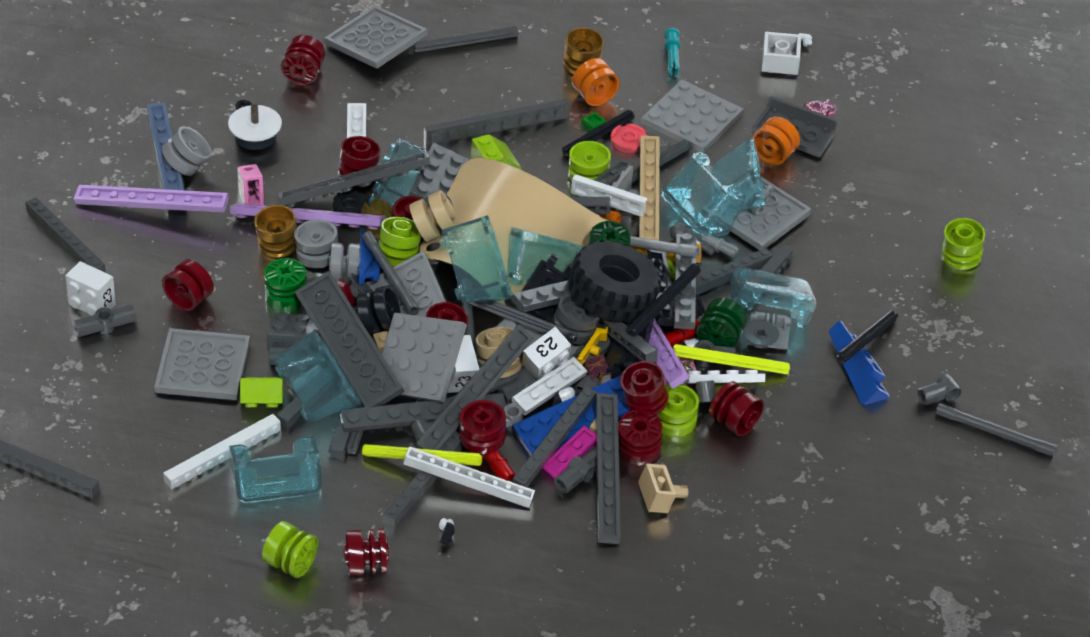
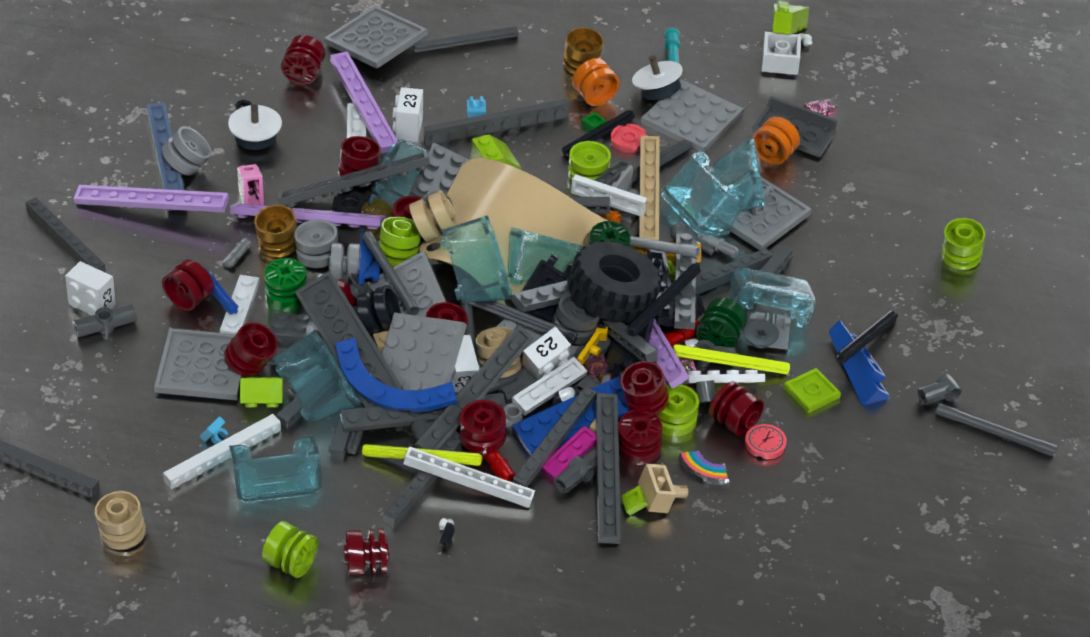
(120, 520): none -> tan wheel
(213, 430): none -> medium azure tile
(223, 297): none -> blue axle
(237, 253): none -> light grey axle
(243, 297): none -> white plate
(250, 349): none -> dark red wheel
(363, 100): none -> lavender plate
(387, 396): none -> blue plate
(408, 114): none -> white brick
(476, 107): none -> medium azure tile
(634, 500): none -> lime tile
(658, 79): none -> white piece
(711, 472): none -> tile
(765, 441): none -> coral tile
(789, 18): none -> lime wedge
(812, 390): none -> lime tile

